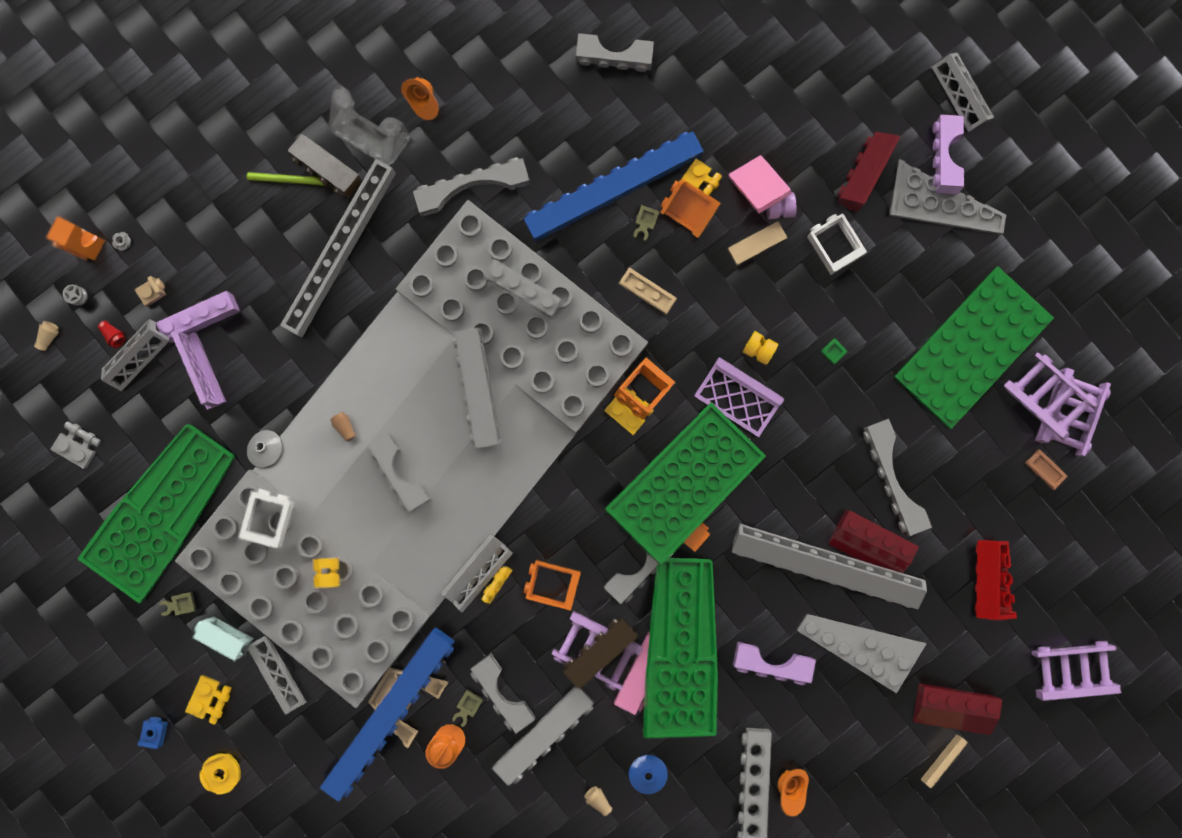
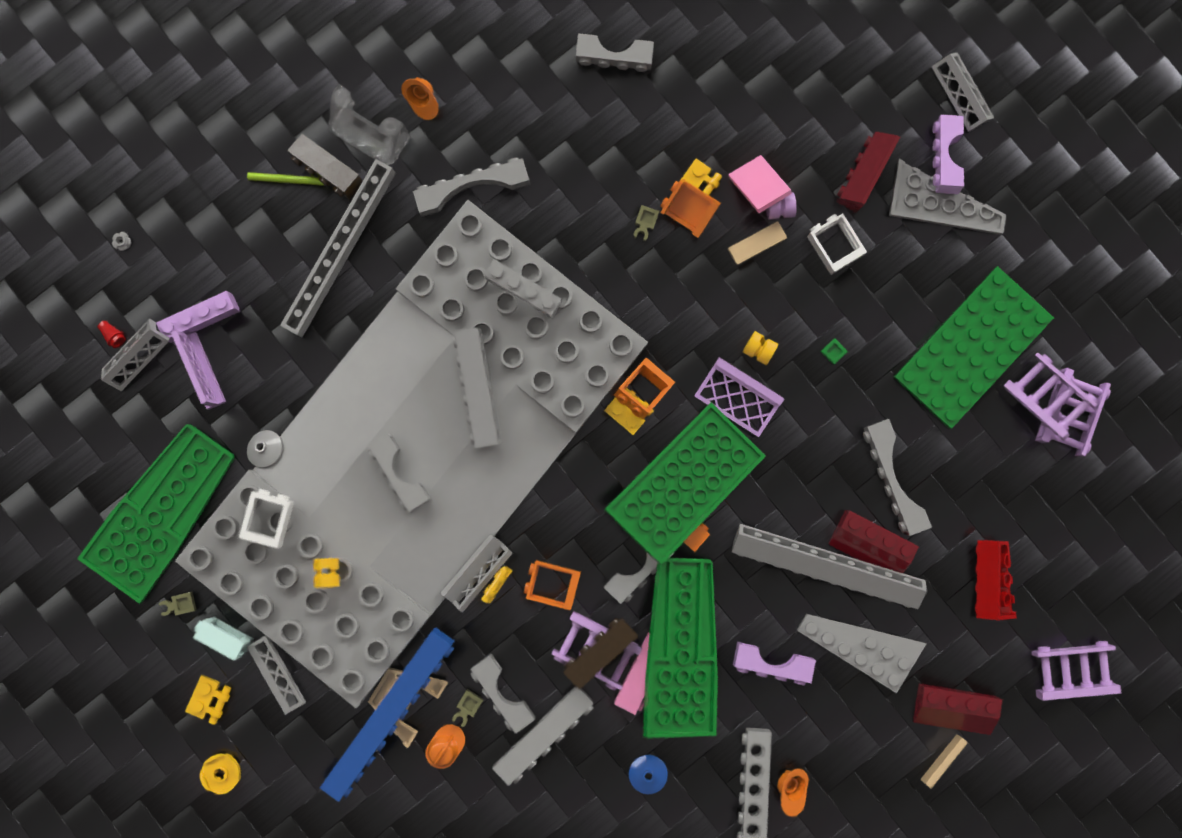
(46, 333): tan cone -> none
(70, 293): light grey wheel -> none
(73, 450): light grey plate -> none
(75, 240): orange arch -> none
(151, 291): tan bracket -> none
(158, 727): blue brick -> none
(343, 426): medium nougat cone -> none
(597, 800): tan cone -> none
(613, 186): blue brick -> none
(647, 291): tan tile -> none
(1046, 469): nougat tile -> none

